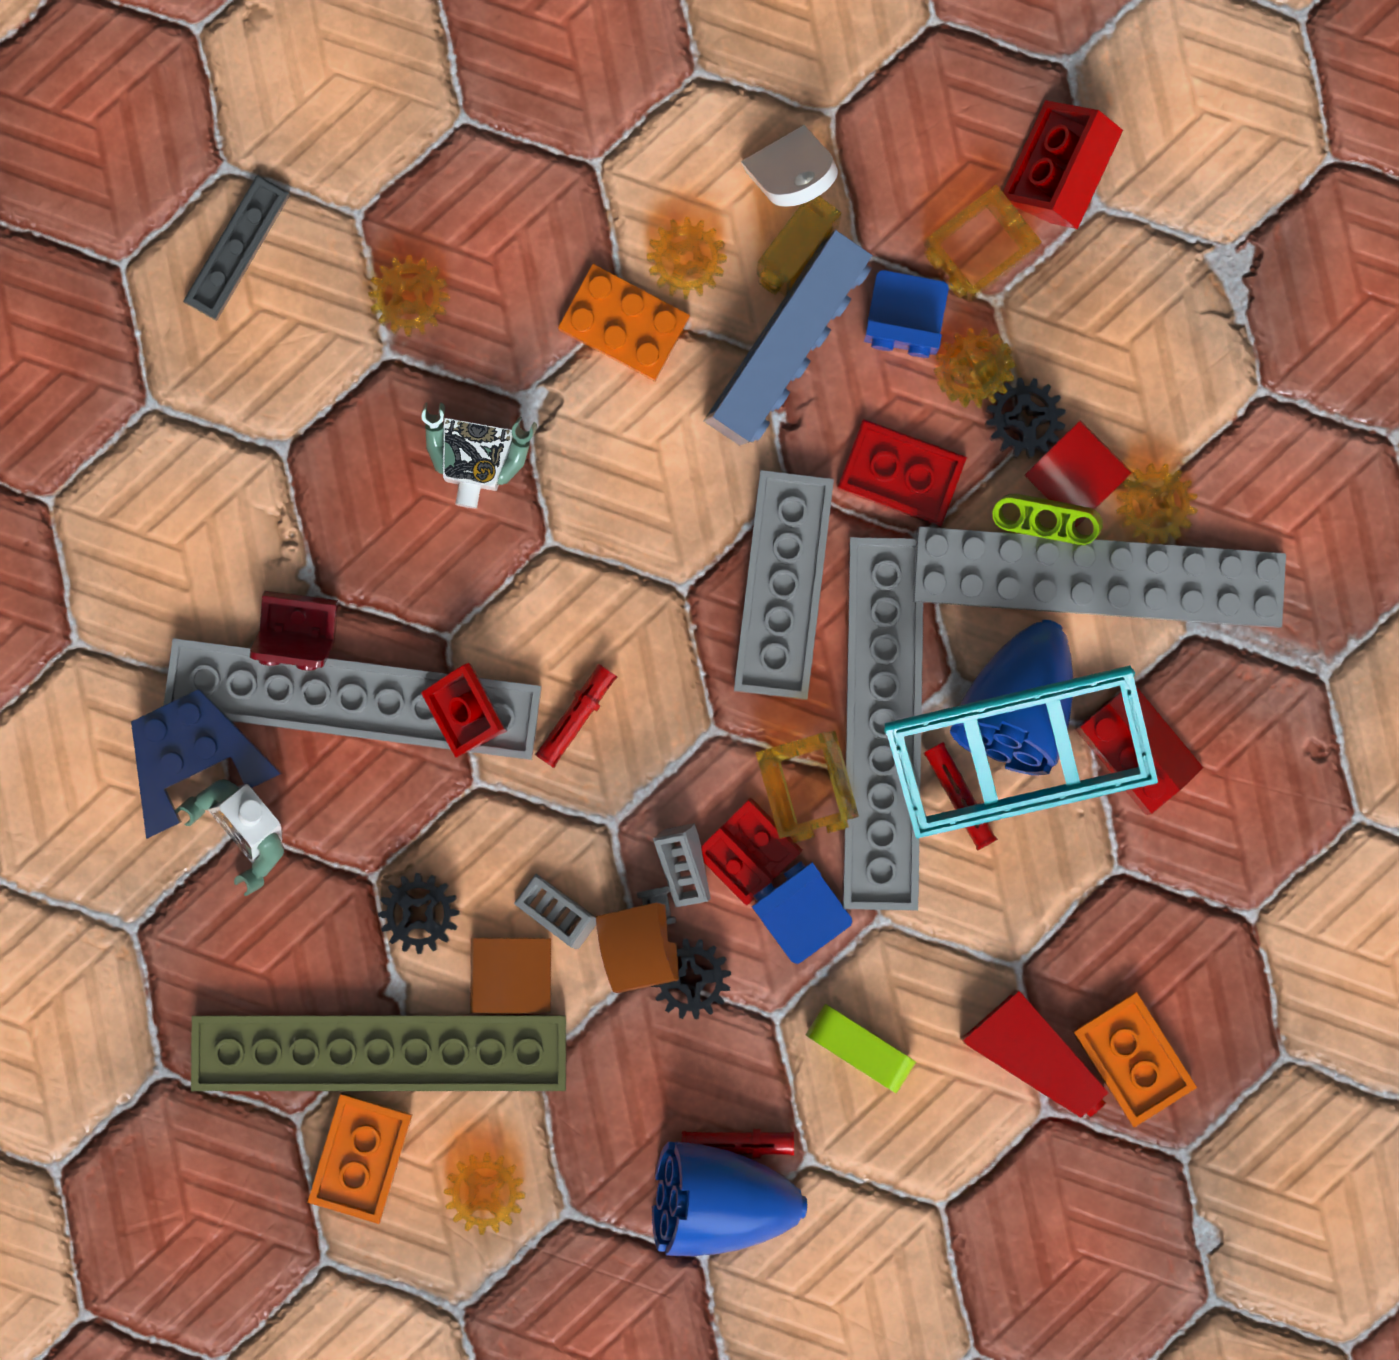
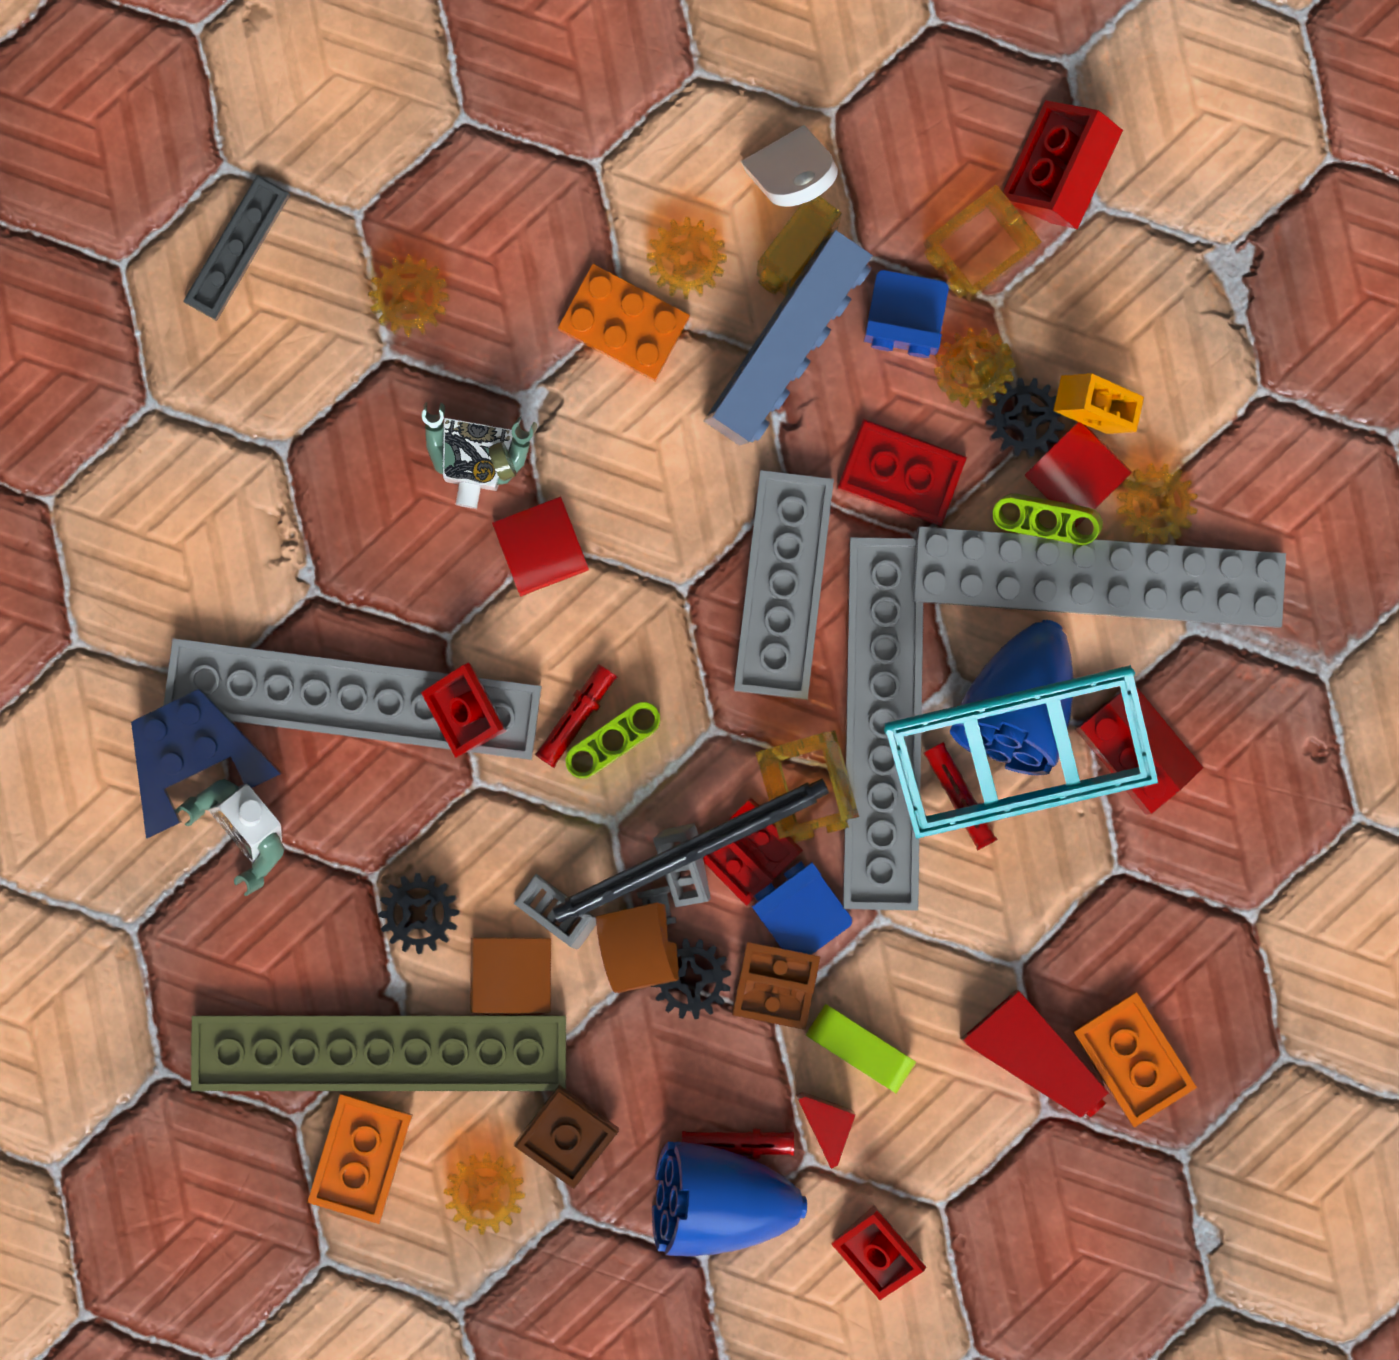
(295, 630): dark red bracket -> none
(502, 461): none -> olive tile
(540, 546): none -> red slope
(566, 1136): none -> reddish brown tile
(594, 743): none -> lime beam
(690, 850): none -> black piece
(776, 985): none -> dark orange slope
(829, 1123): none -> red slope
(878, 1253): none -> red slope
(1098, 403): none -> light orange brick

